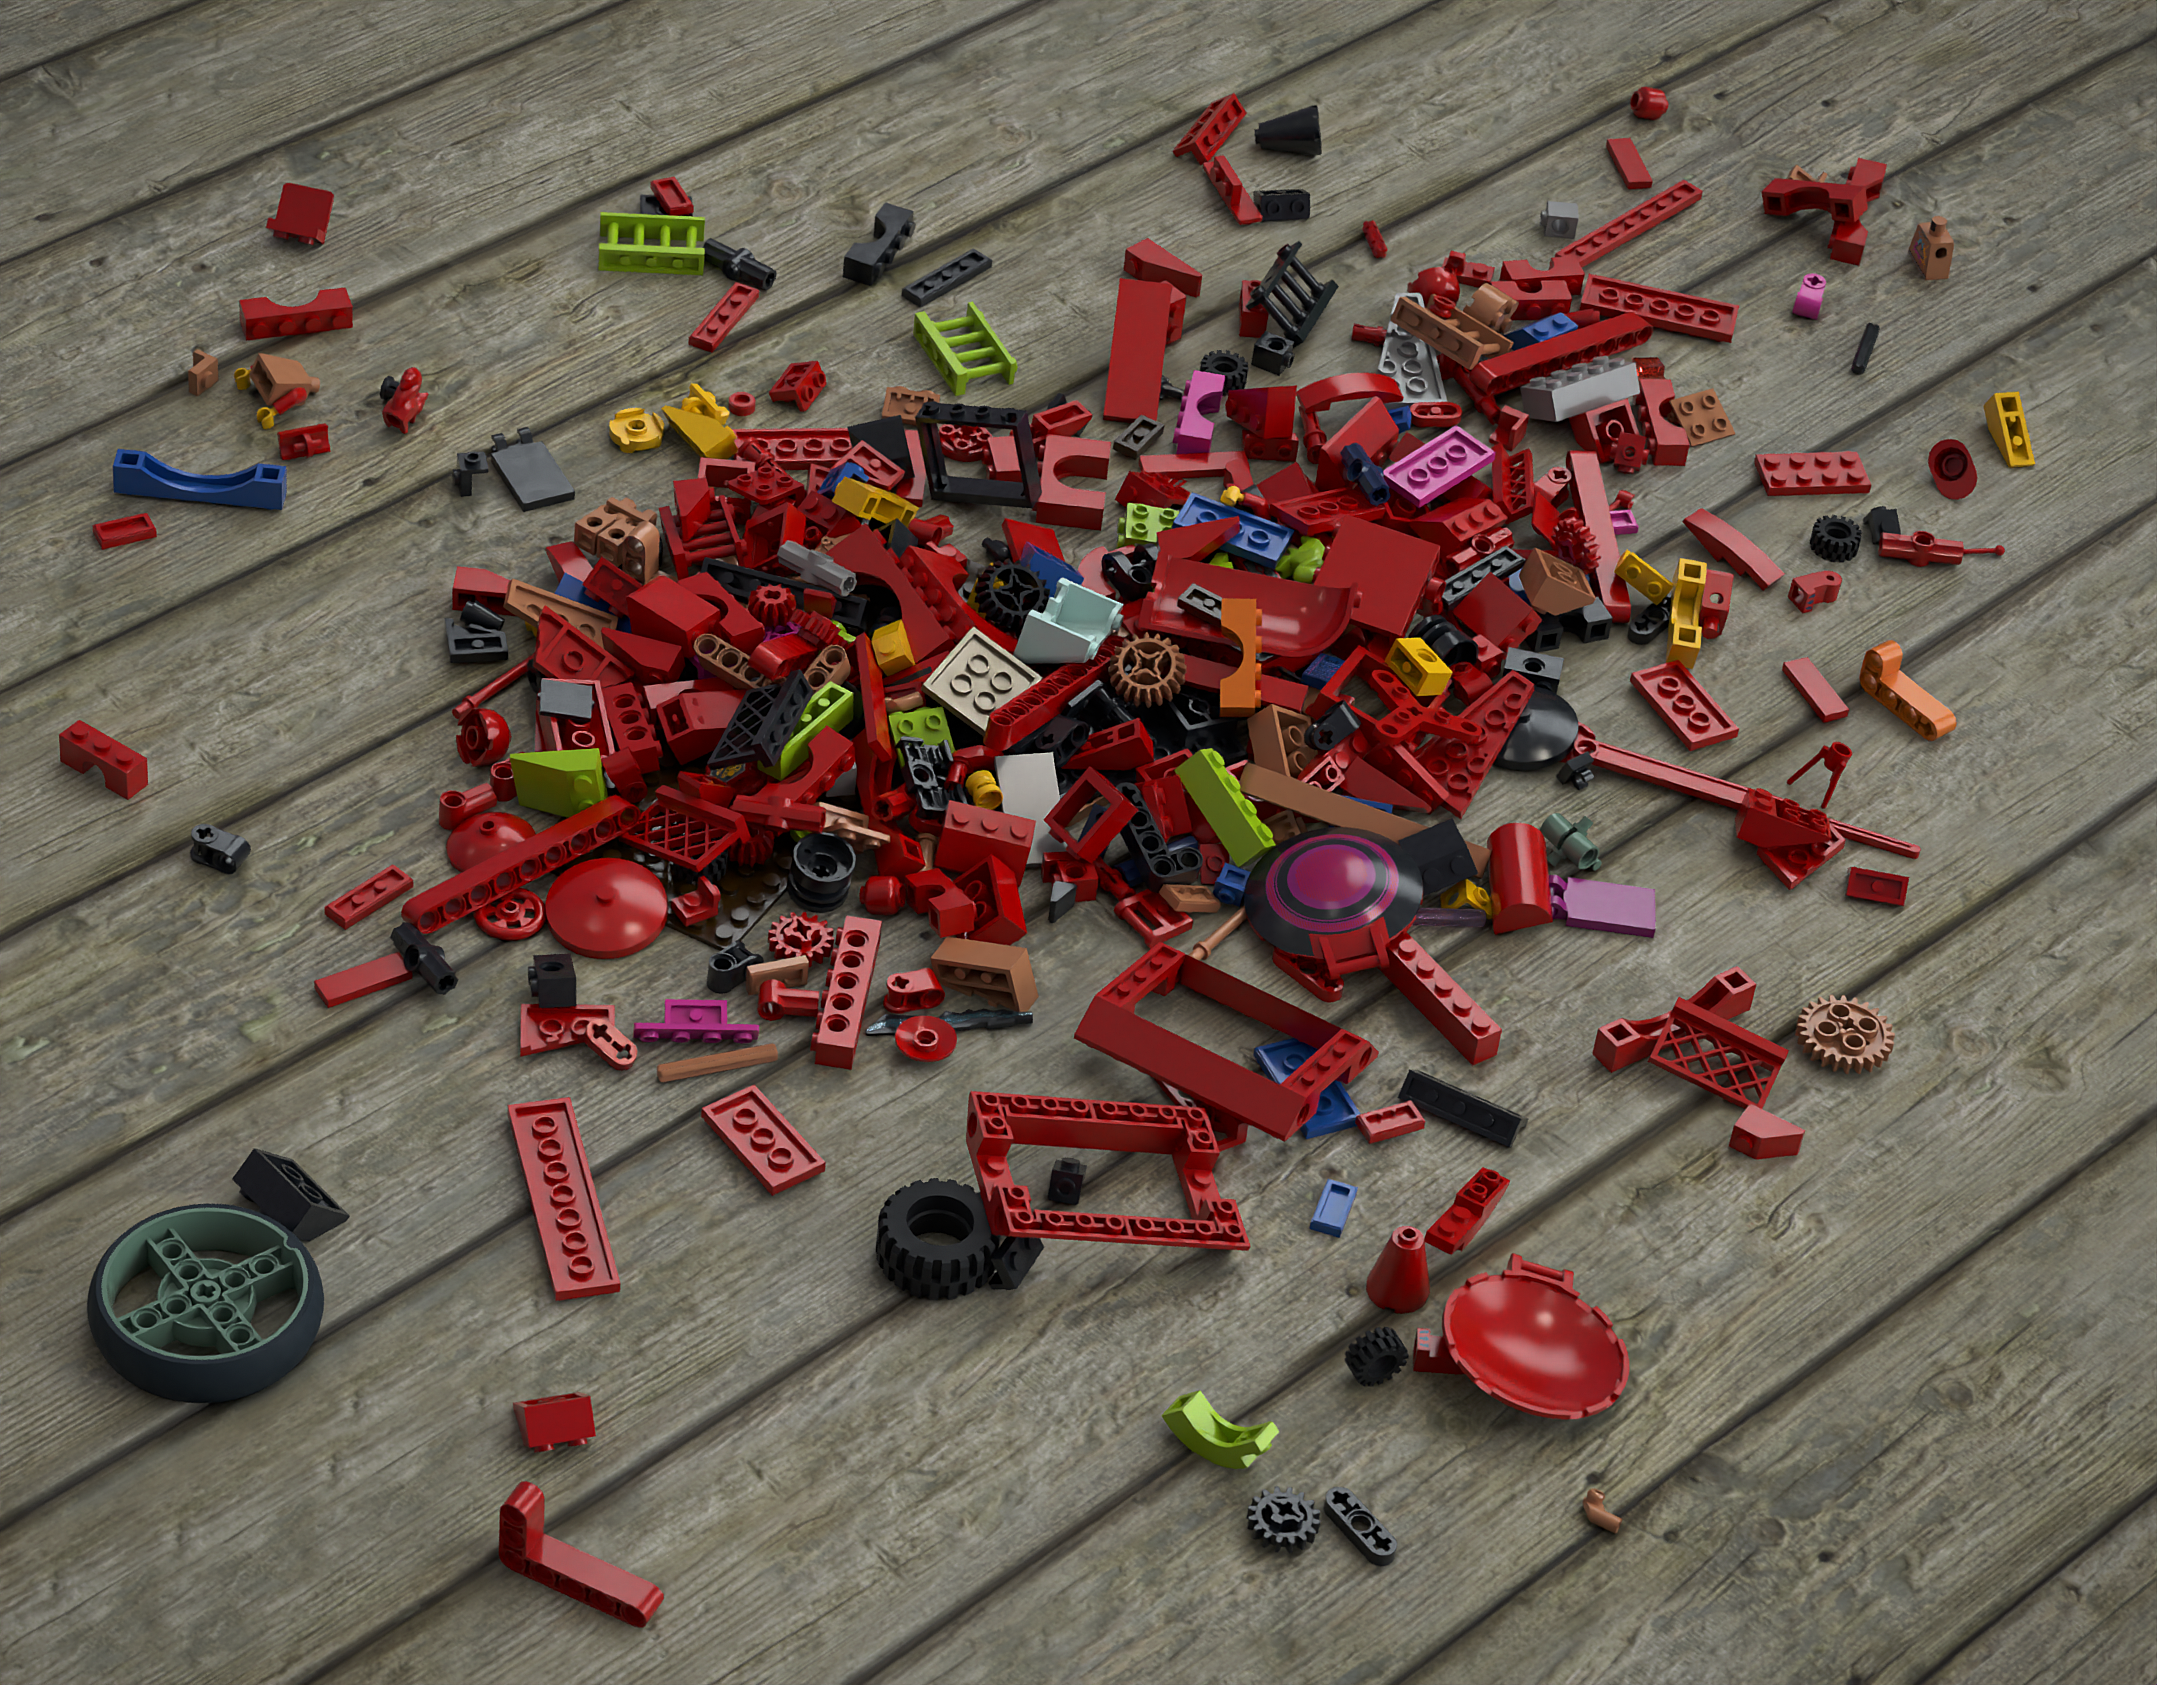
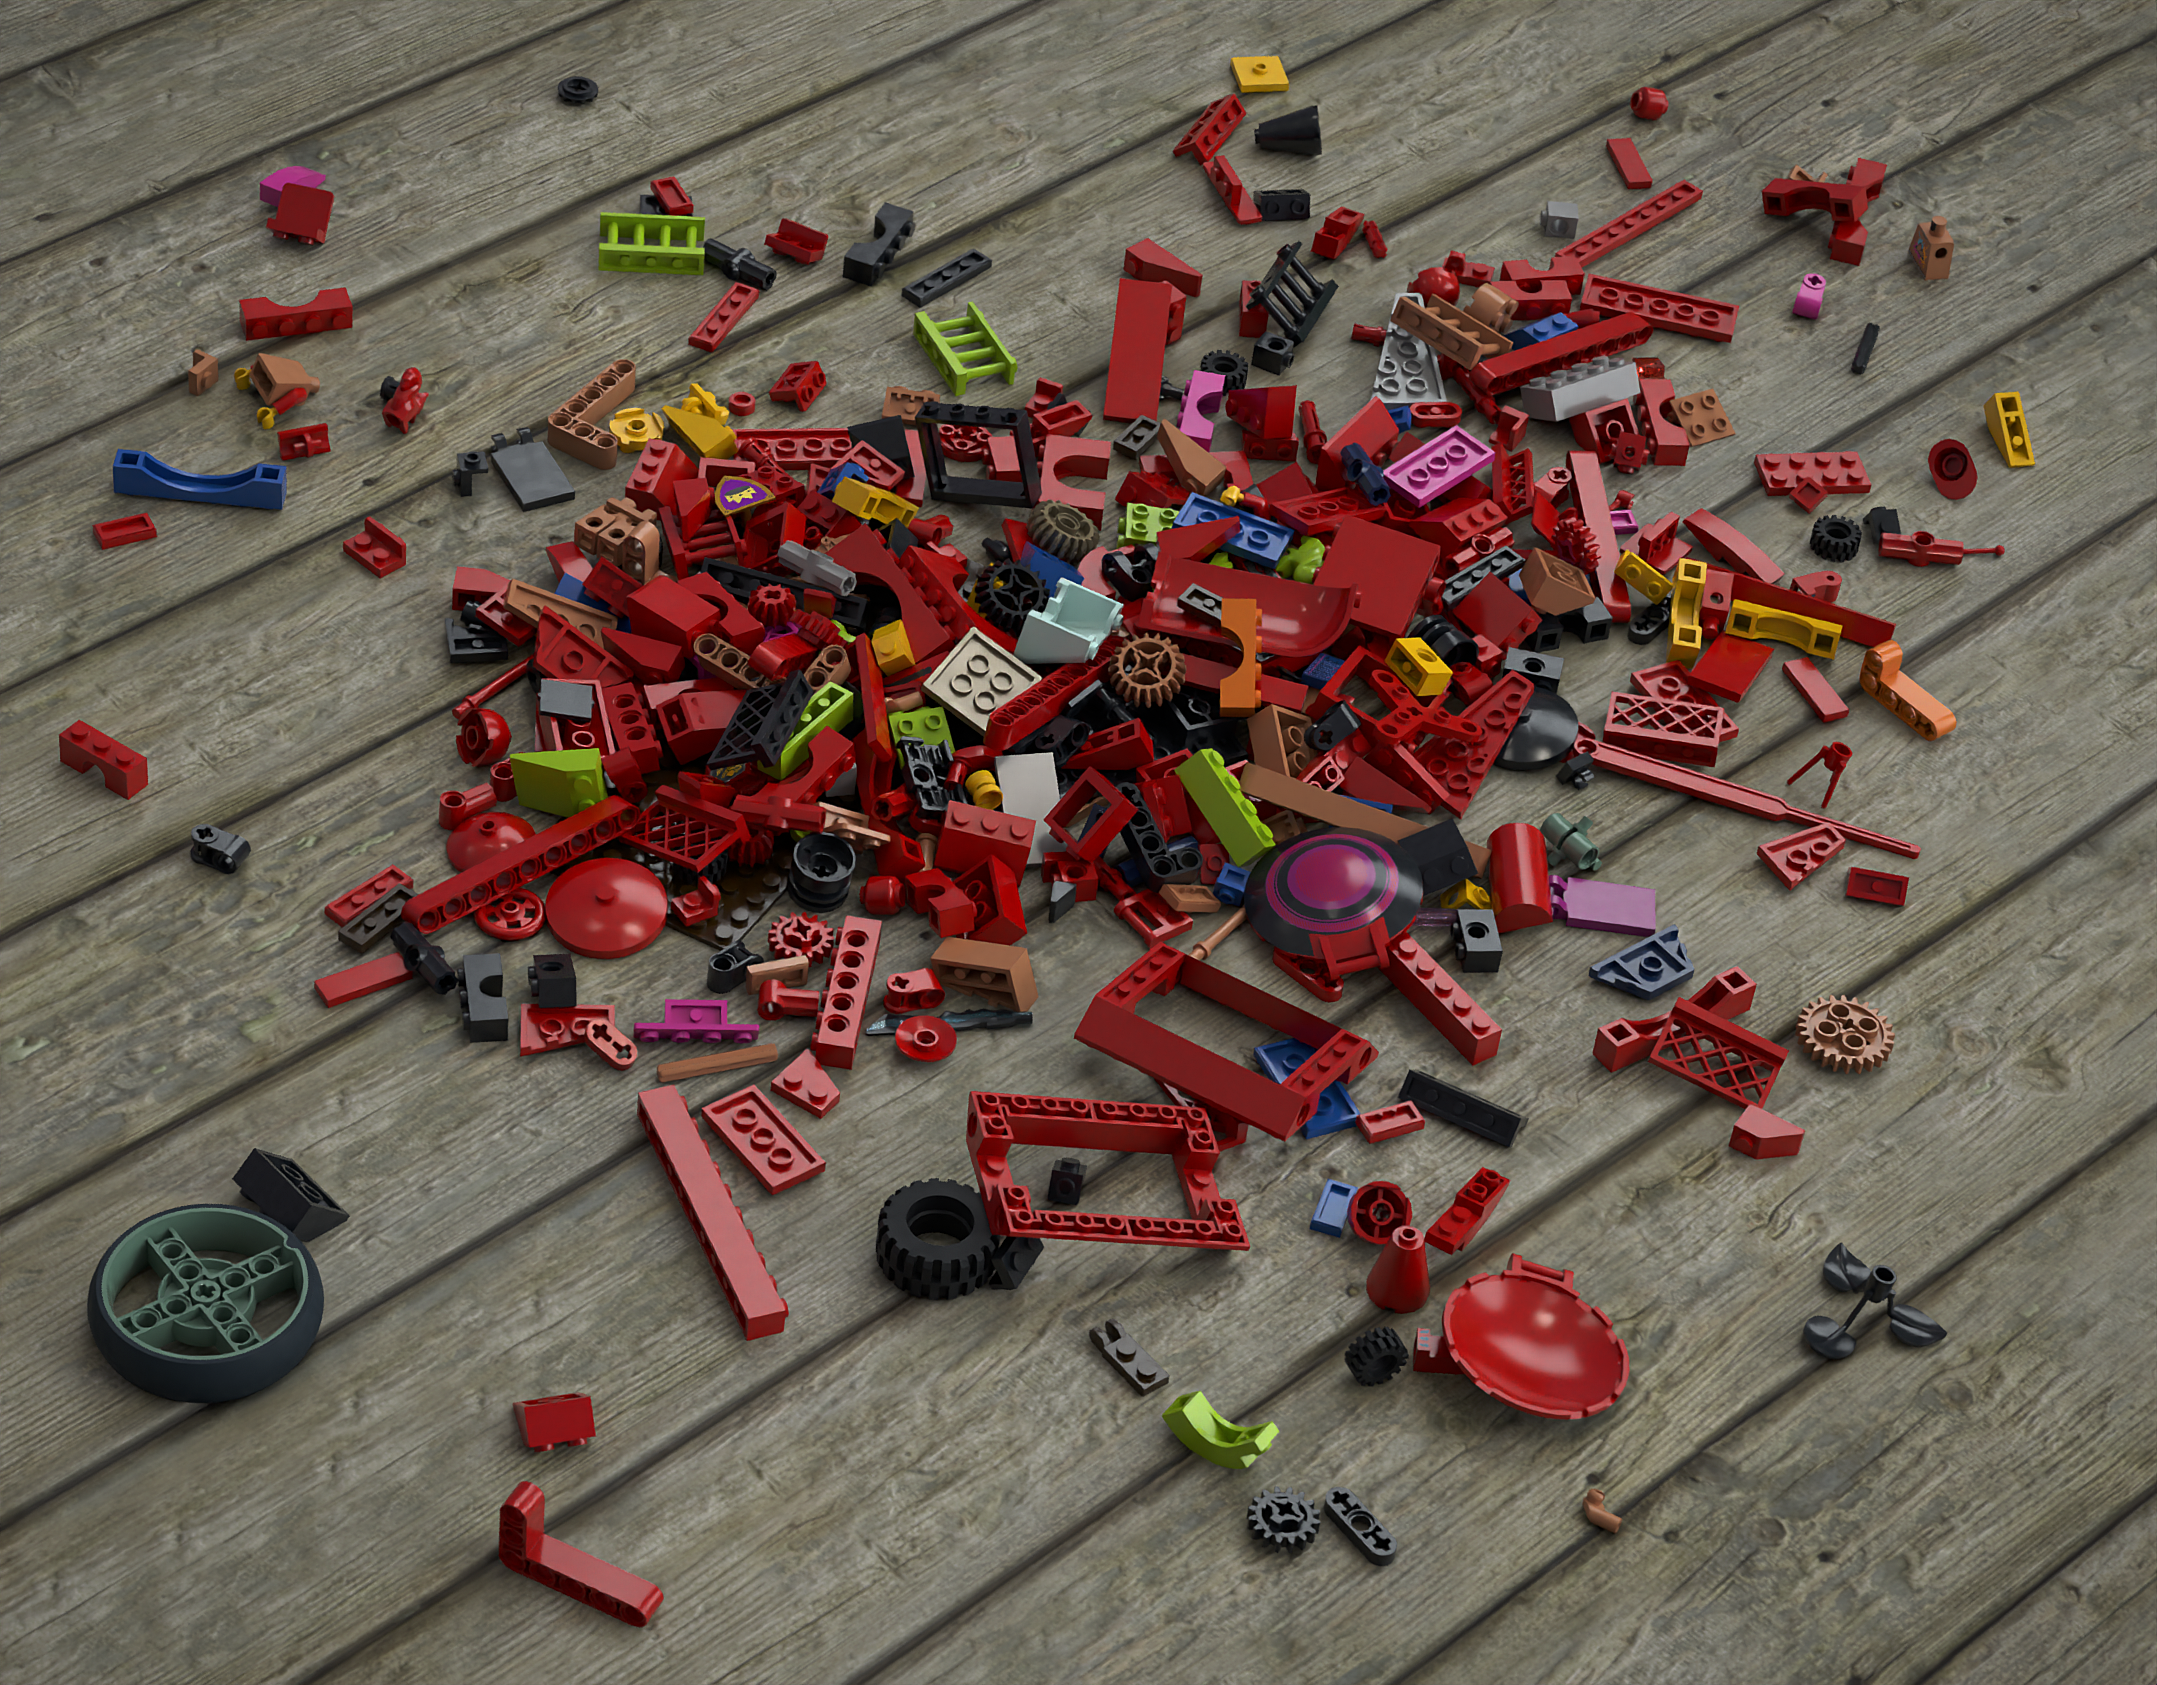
(272, 185): none -> dark pink slope
(376, 920): none -> dark brown plate
(377, 549): none -> red bracket
(483, 998): none -> black arch
(504, 621): none -> red wing
(563, 1199): plate -> none
(569, 89): none -> black gear
(572, 424): none -> nougat beam
(654, 475): none -> red slope
(712, 1213): none -> brick
(739, 496): none -> shield
(797, 240): none -> red bracket
(807, 1085): none -> wing
(1044, 394): none -> red bracket
(1062, 531): none -> dark tan gear
(1129, 1358): none -> hinge
(1192, 464): none -> nougat slope
(1259, 74): none -> yellow plate
(1337, 232): none -> red slope
(1347, 387): red slope -> none
(1384, 1200): none -> red cylinder
(1442, 306): red bush -> none
(1476, 940): none -> black brick
(1647, 966): none -> dark blue wing
(1658, 544): none -> red bracket
(1662, 742): none -> red fence
(1730, 666): none -> red tile
(1779, 822): red slope -> none
(1808, 494): none -> red plate
(1809, 634): none -> yellow arch
(1848, 1273): none -> black plant
(1855, 625): none -> red tile

